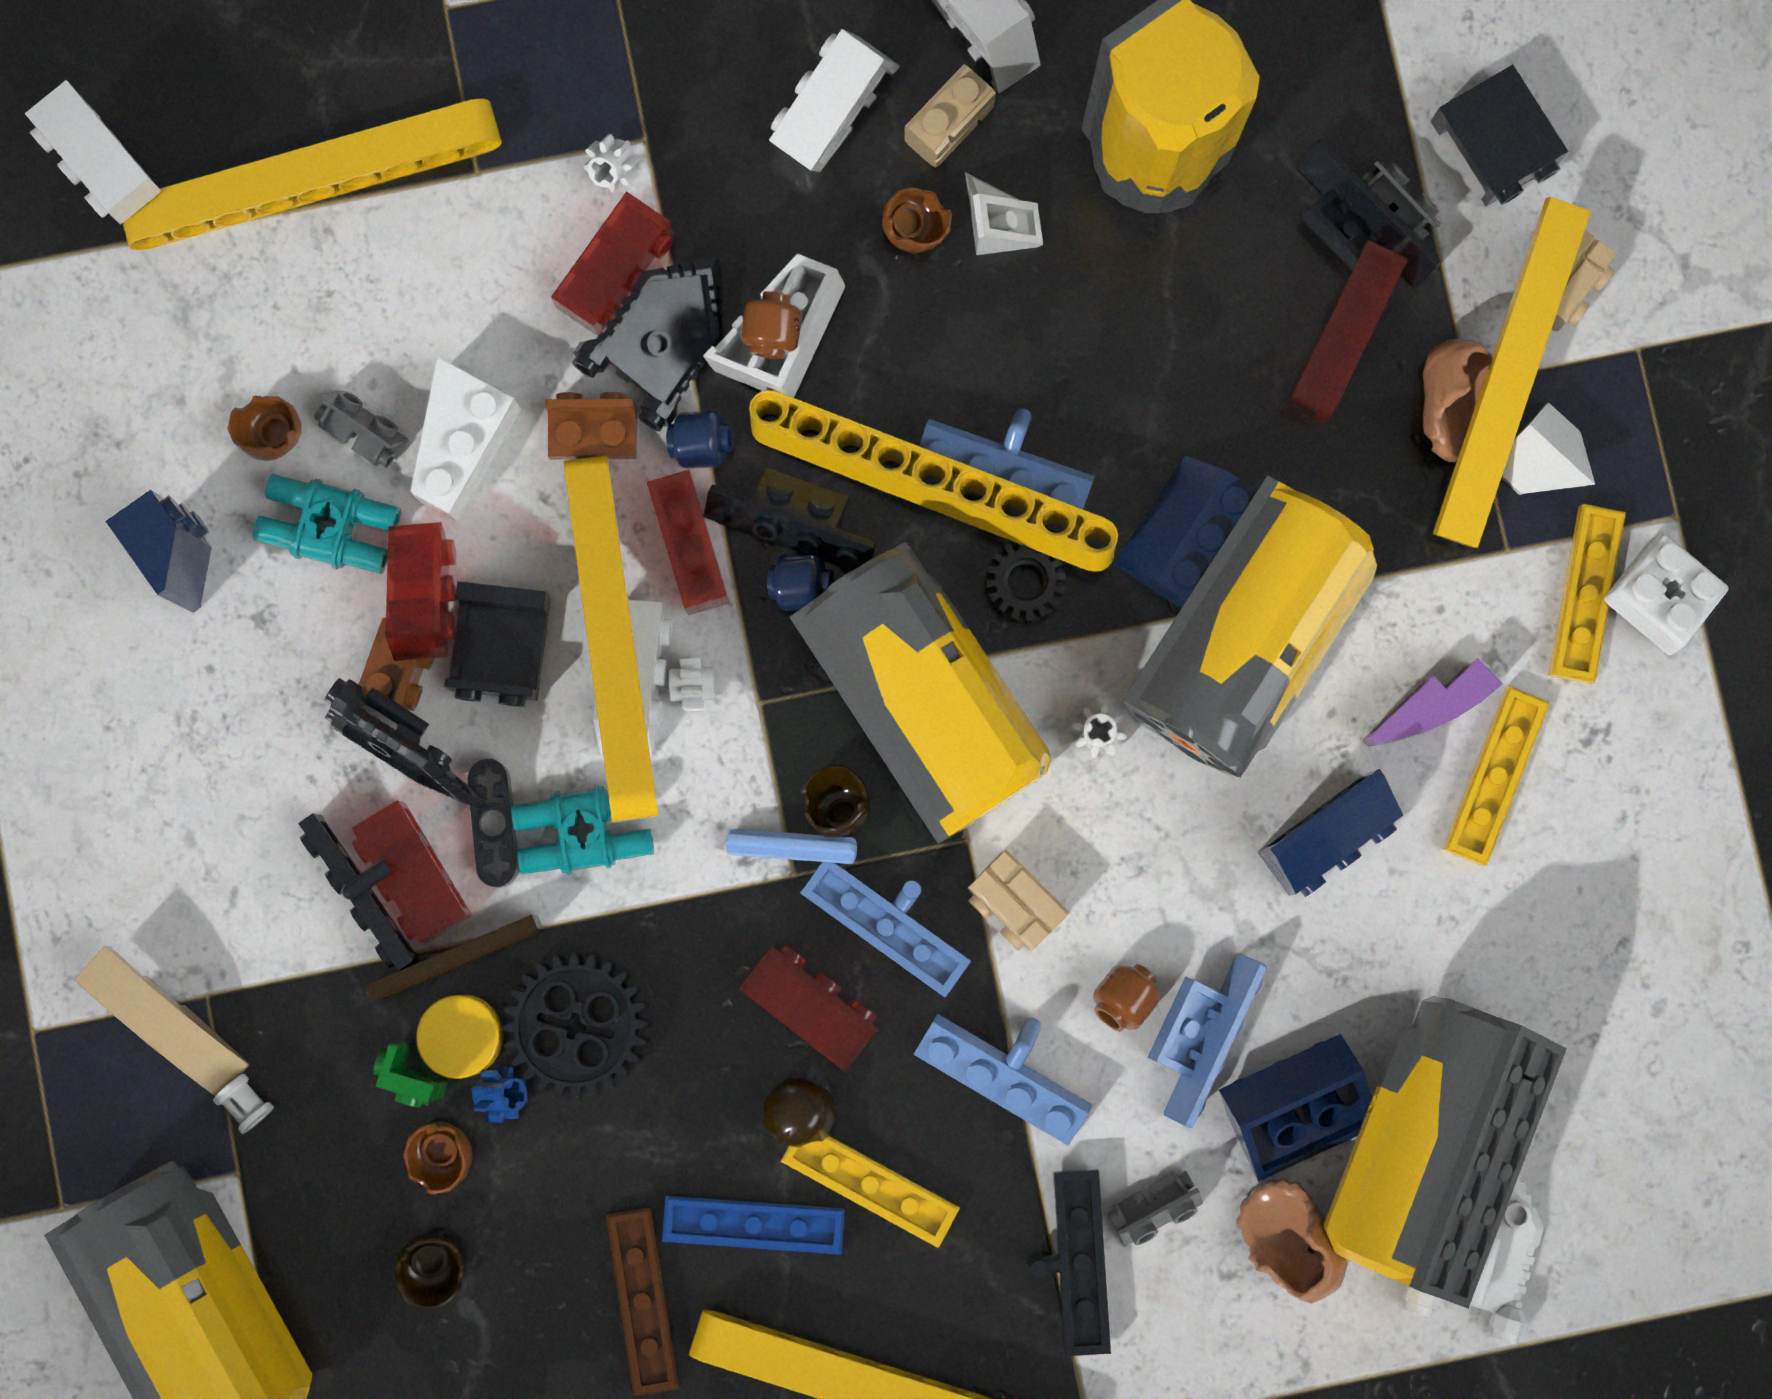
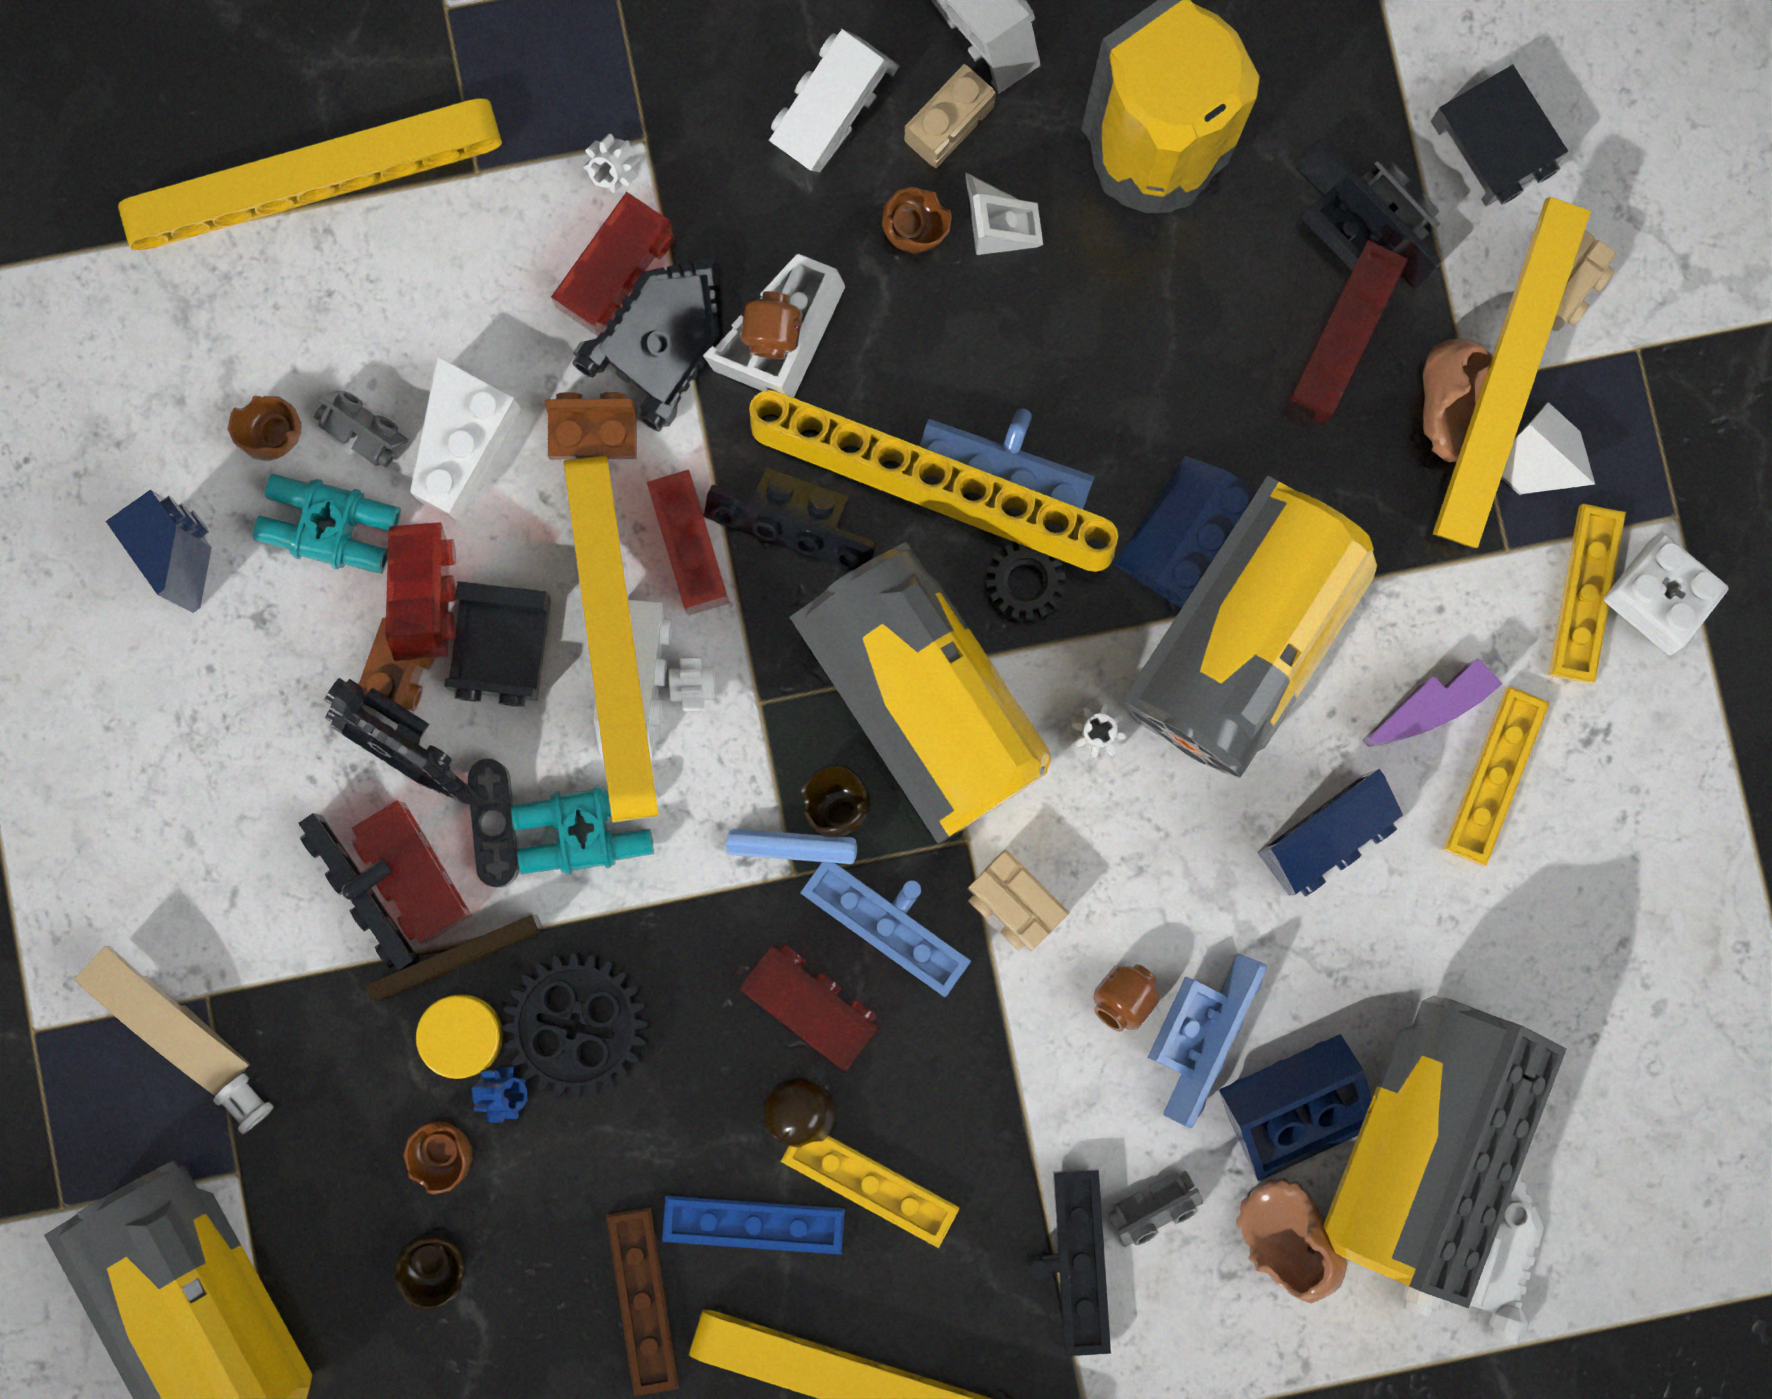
(91, 154): white wedge -> none
(410, 1086): green bracket -> none
(699, 439): dark blue head -> none
(797, 580): dark blue head -> none
(1004, 1076): medium blue plate -> none

